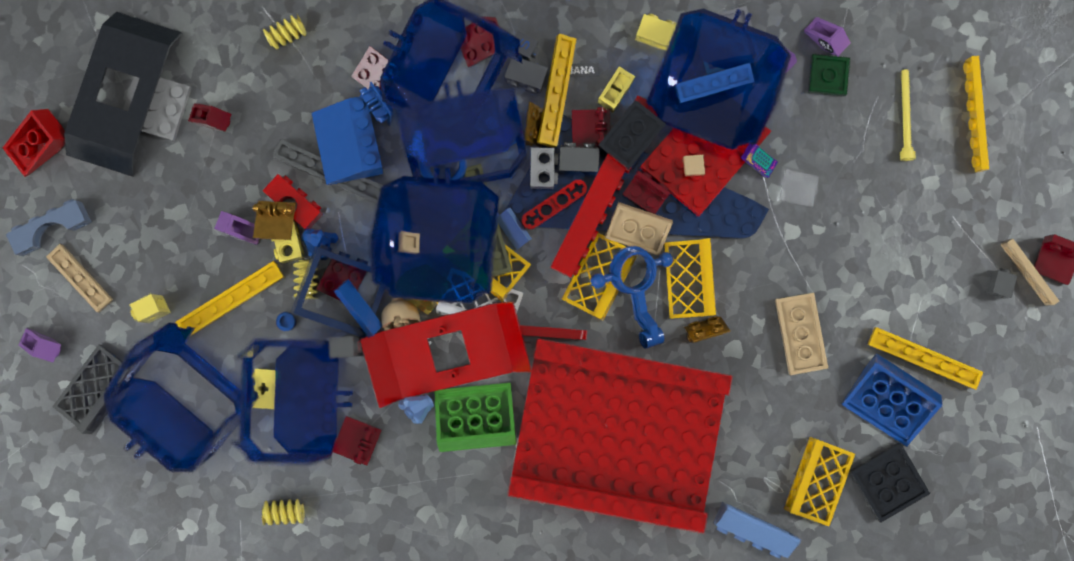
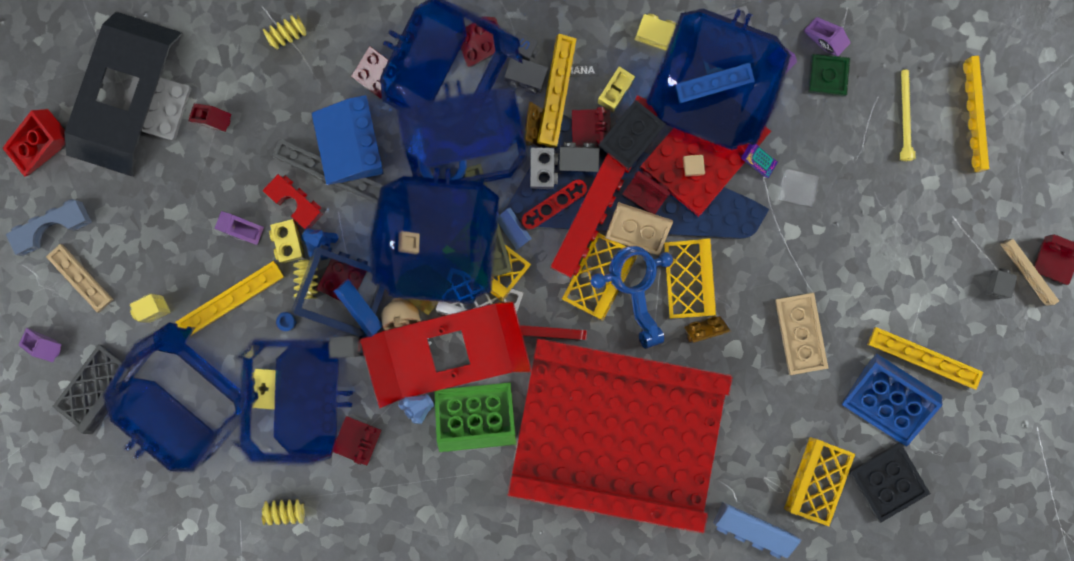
(274, 220): pearl gold hinge -> none
(381, 110): blue hinge -> none

